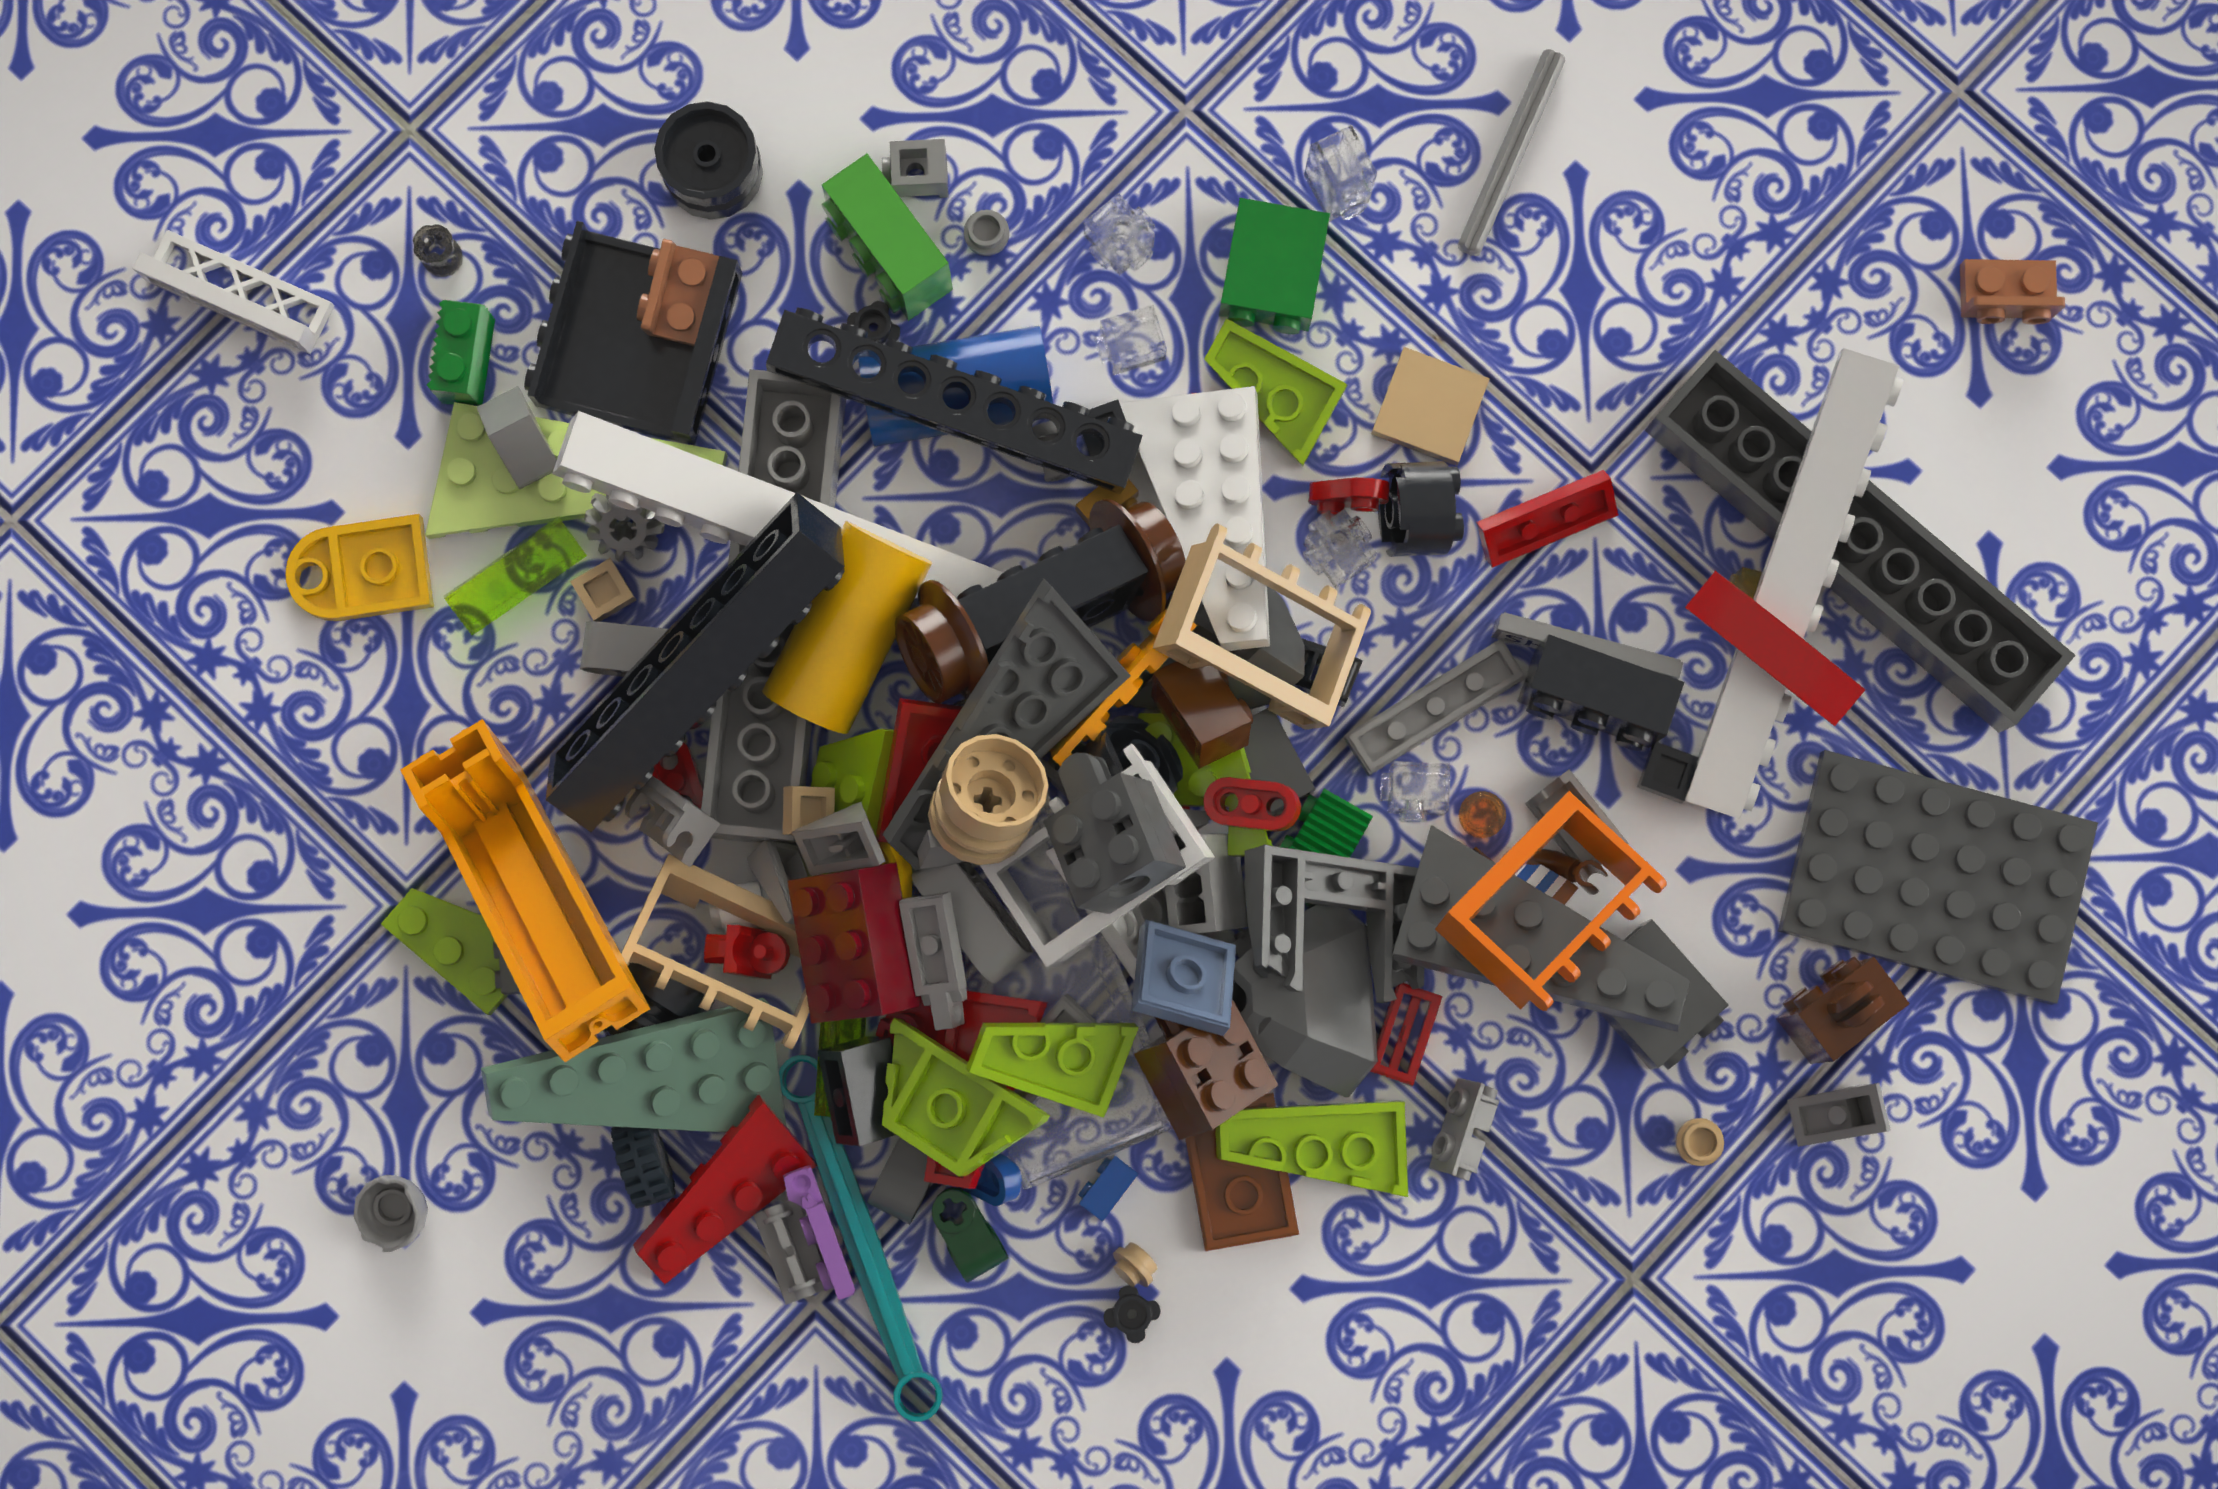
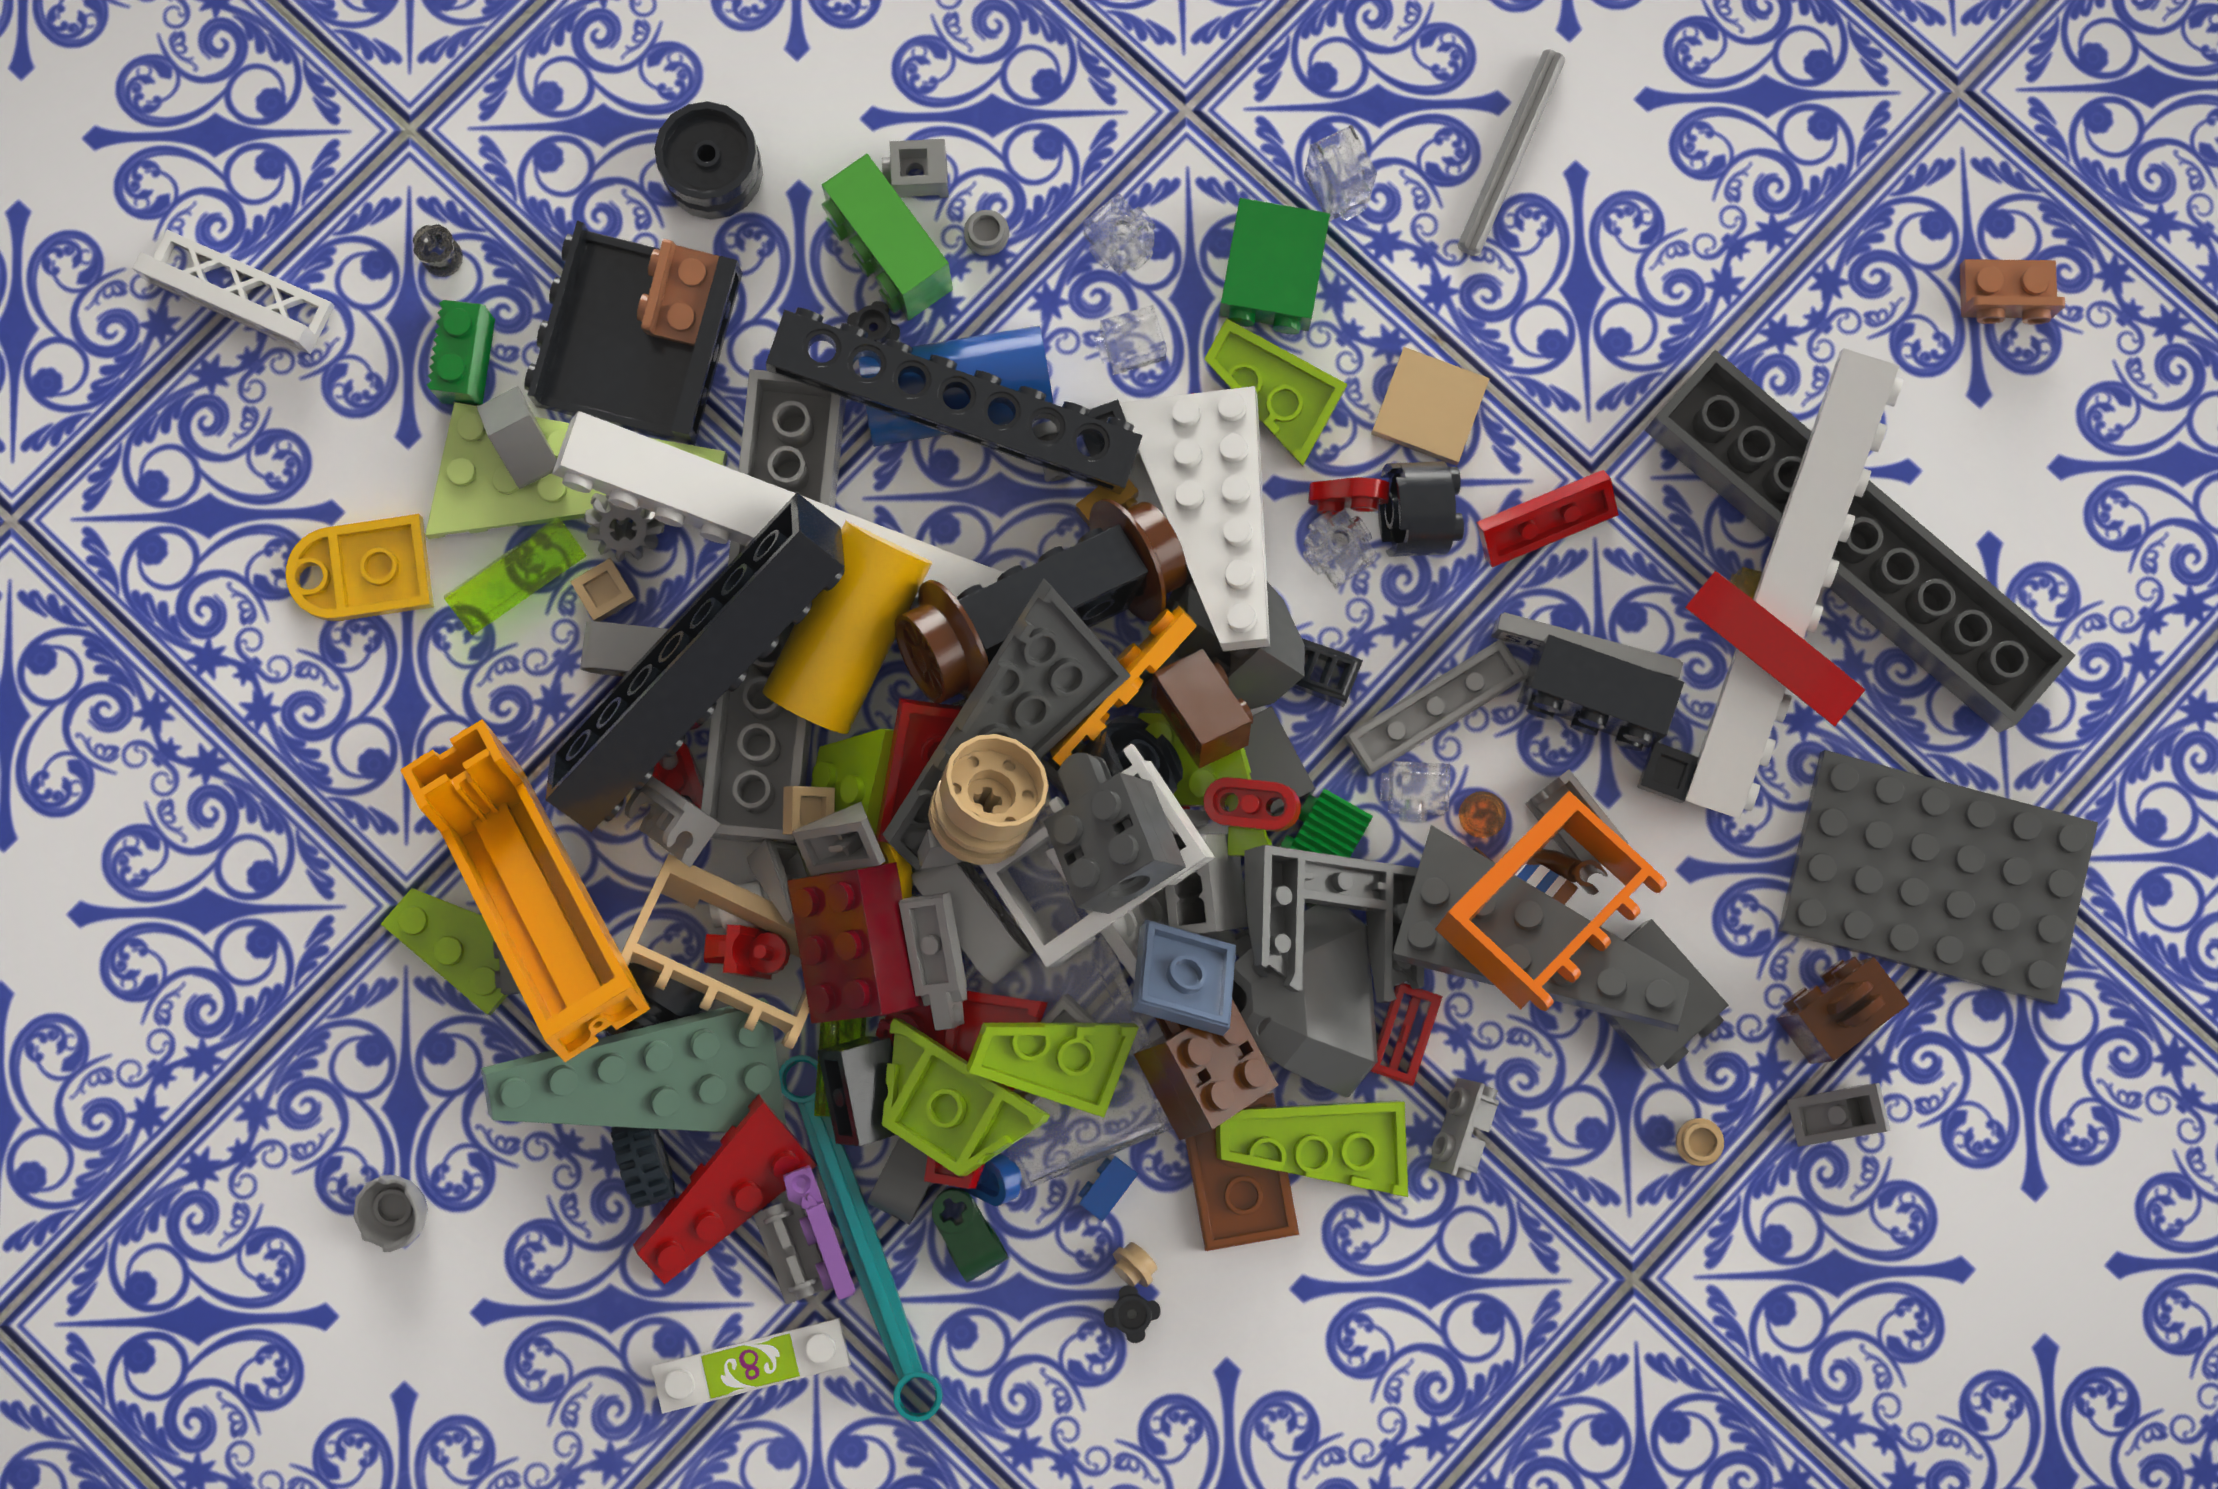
(751, 1365): none -> plate
(1194, 651): tan hinge -> none

